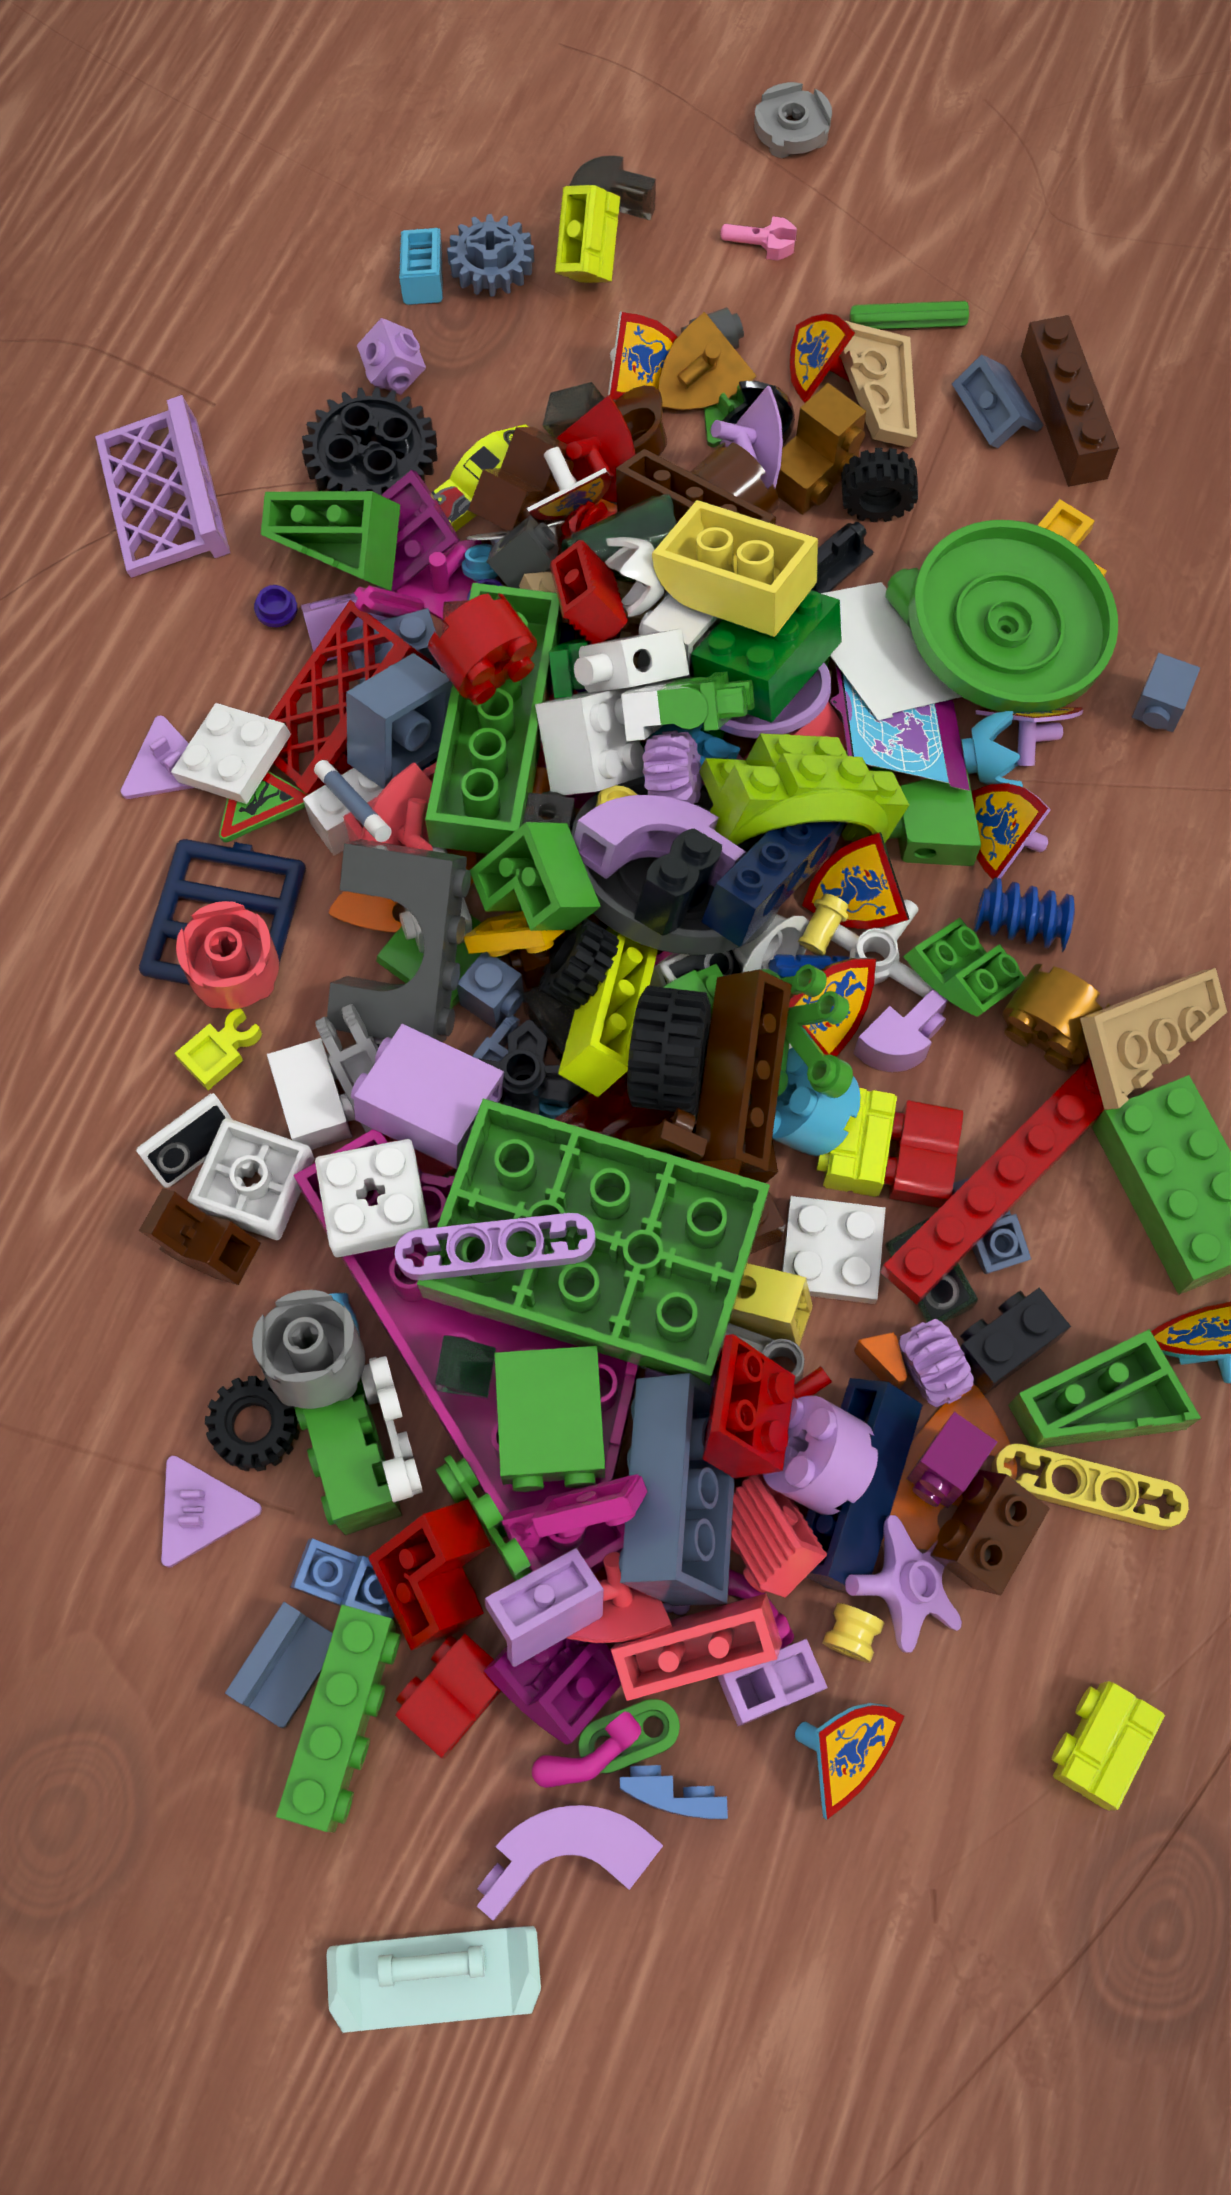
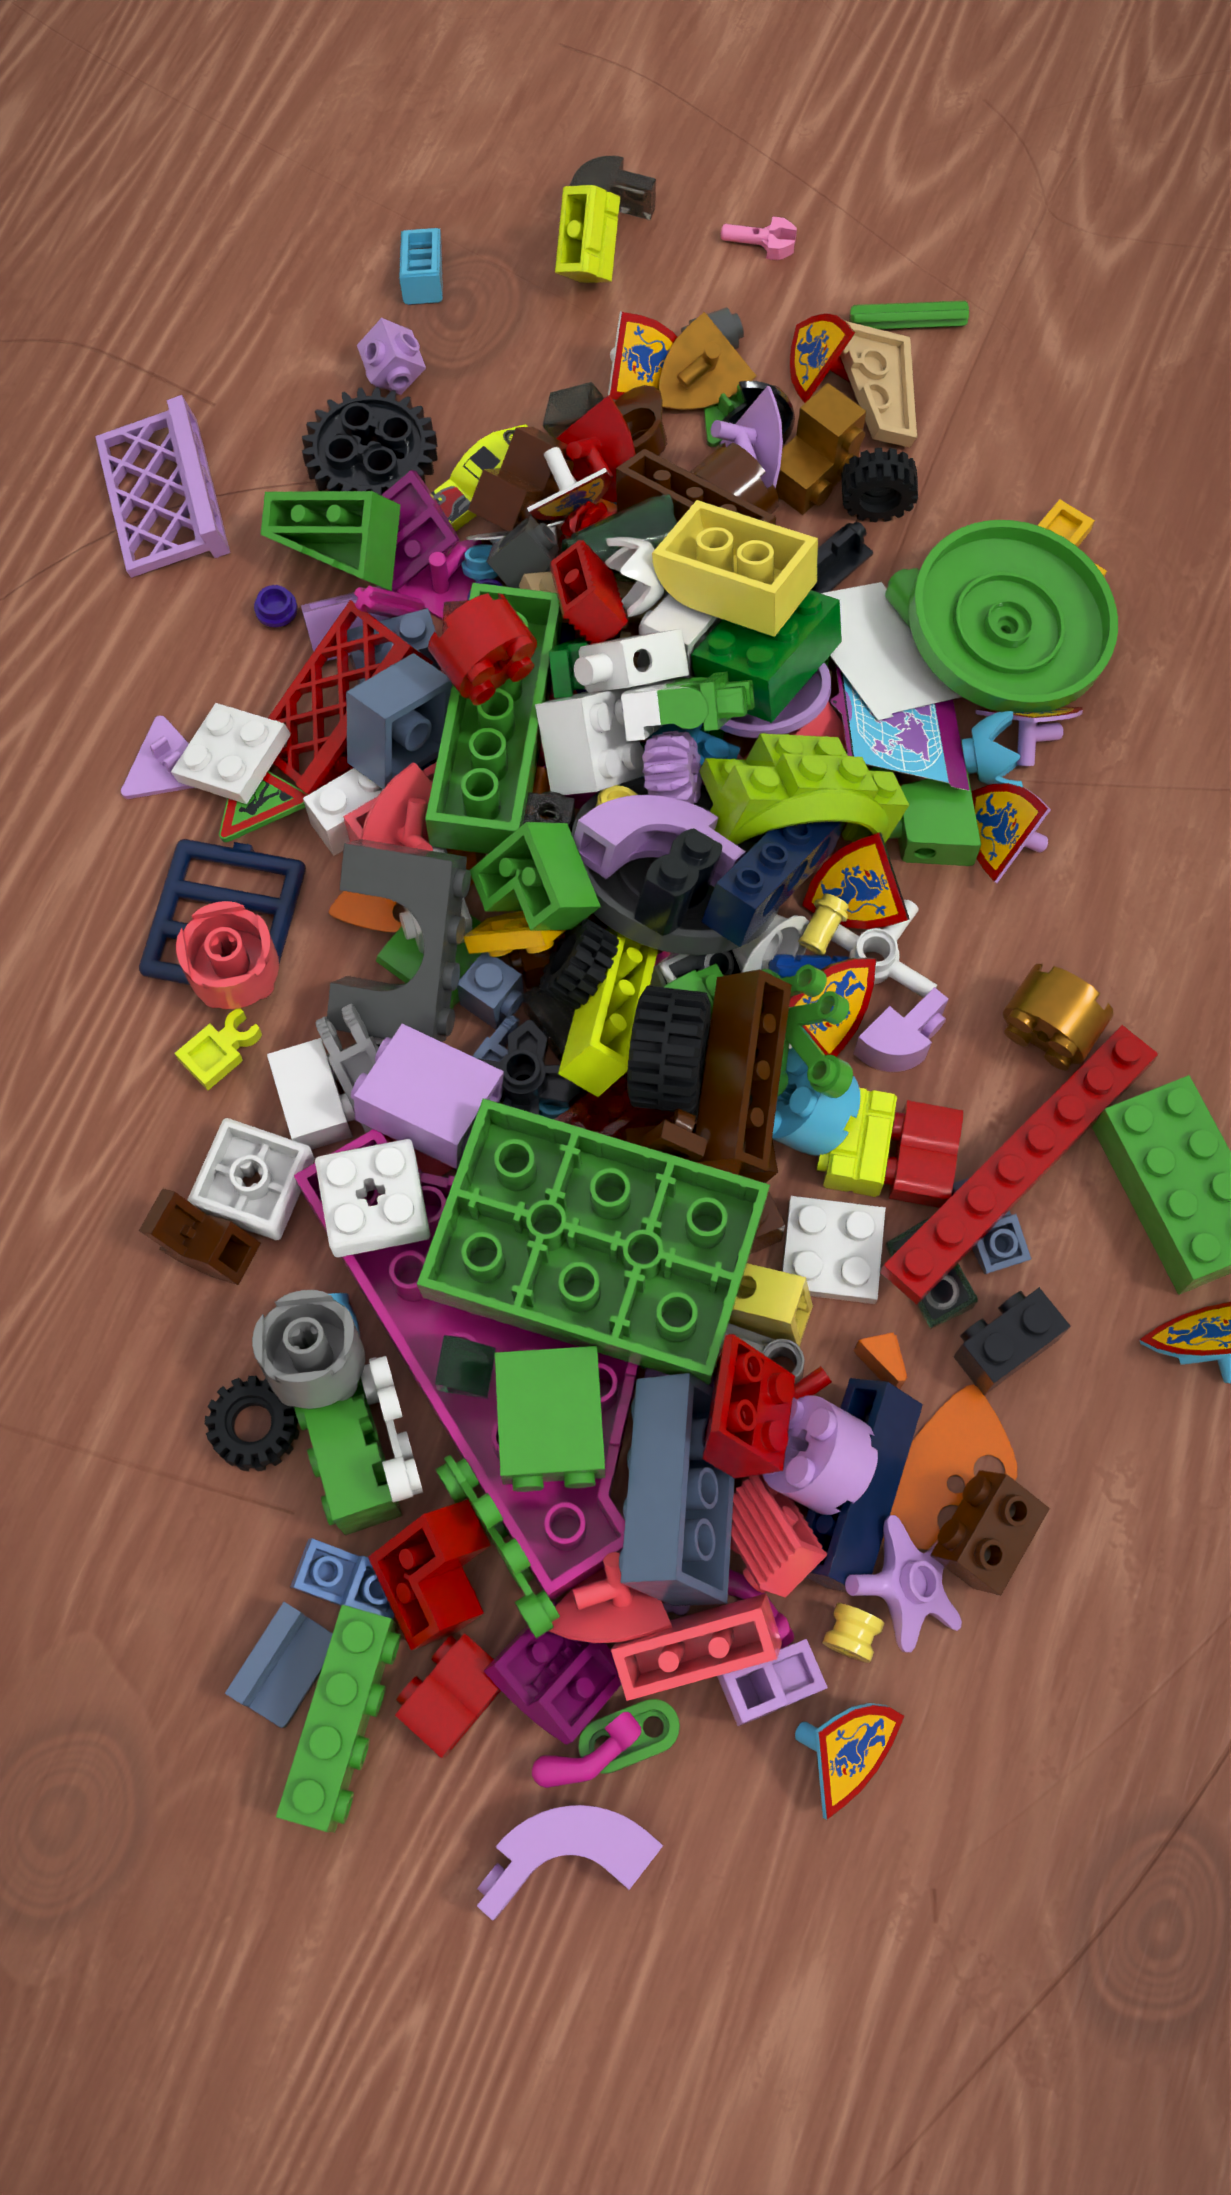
(183, 1142): slope -> none
(199, 1511): lavender piece -> none
(353, 801): bar -> none
(433, 1978): light aqua piece -> none
(490, 255): sand blue gear -> none
(495, 1237): lavender beam -> none
(546, 1606): lavender panel -> none
(576, 1510): dark pink hinge -> none
(655, 1790): medium blue slope -> none
(788, 136): light grey plate -> none
(936, 1362): lavender gear -> none
(950, 1462): magenta brick -> none
(963, 970): bright green slope -> none
(995, 400): sand blue panel -> none
(1026, 913): blue piece -> none
(1069, 401): reddish brown brick -> none
(1088, 1492): light yellow beam -> none
(1106, 1398): bright green wedge -> none
(1106, 1744): neon yellow brick -> none
(1148, 1030): tan wing -> none
(1166, 693): sand blue brick -> none

